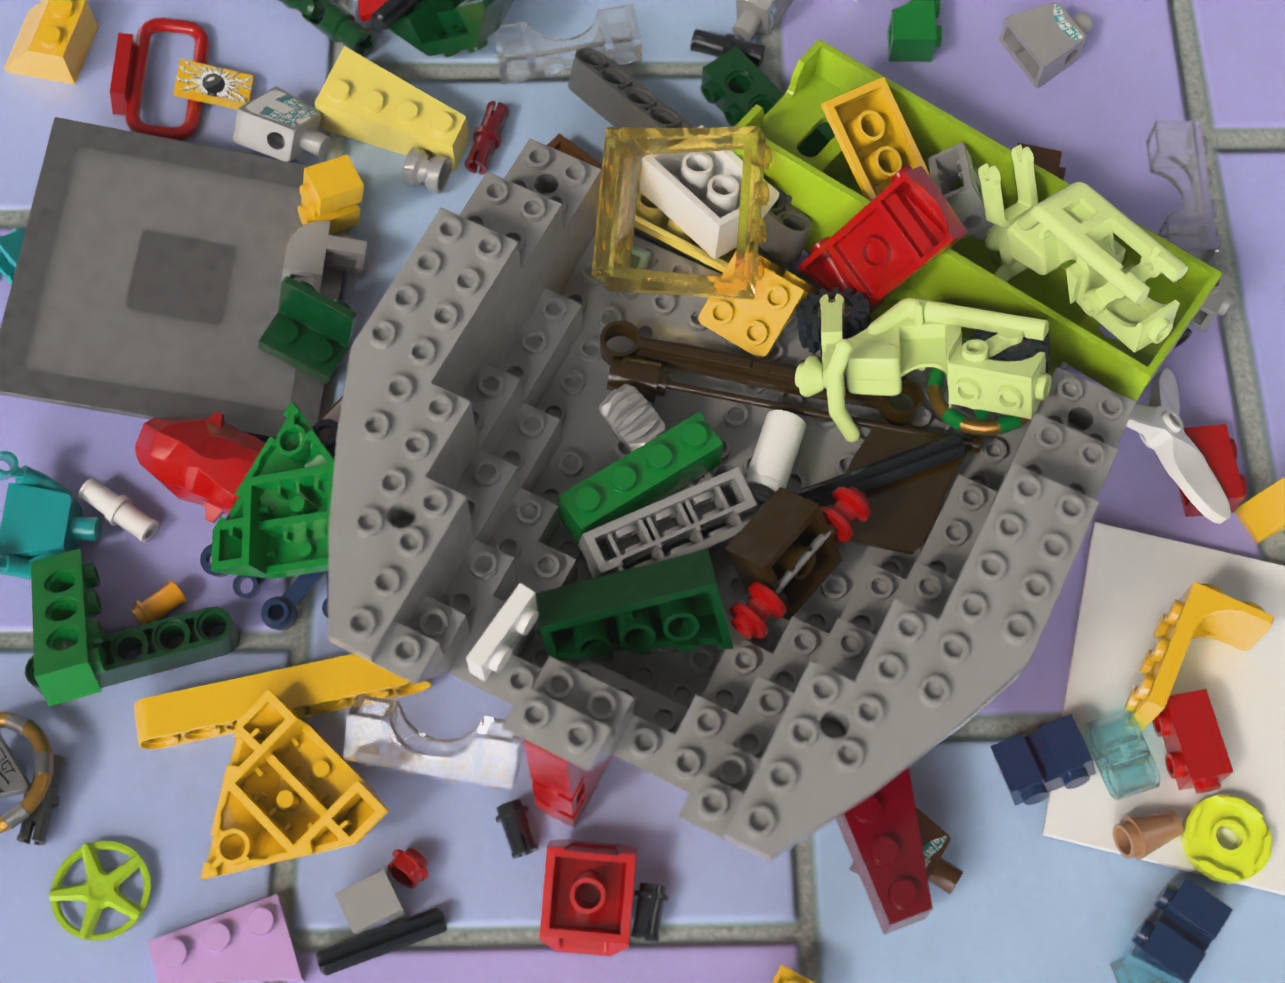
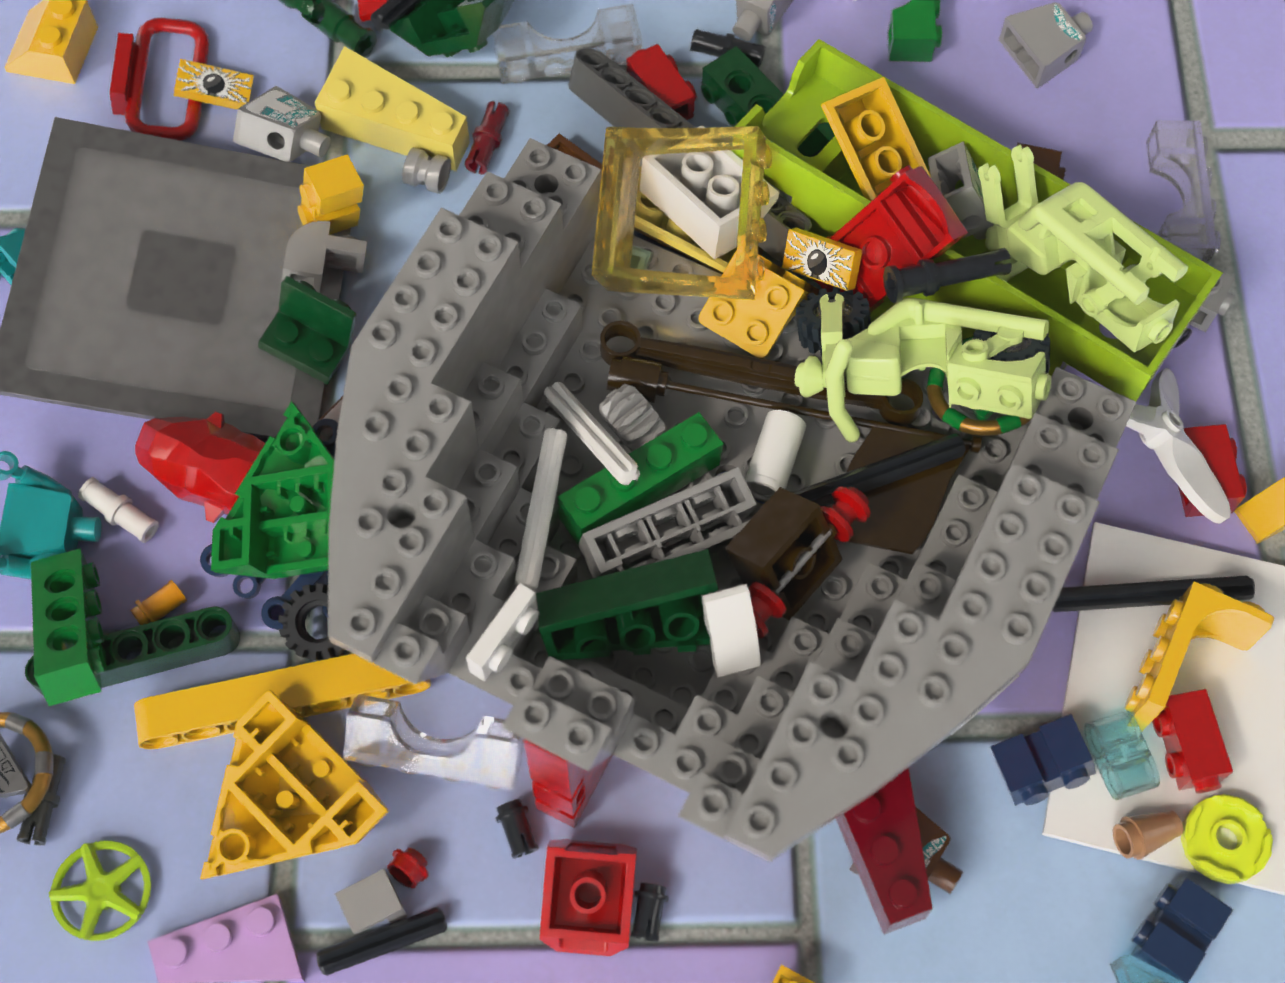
(294, 624): none -> black tyre
(541, 508): none -> white axle
(592, 433): none -> white axle
(661, 77): none -> red brick
(731, 630): none -> white slope
(822, 259): none -> tile
(930, 276): none -> black pin
(1145, 593): none -> black axle

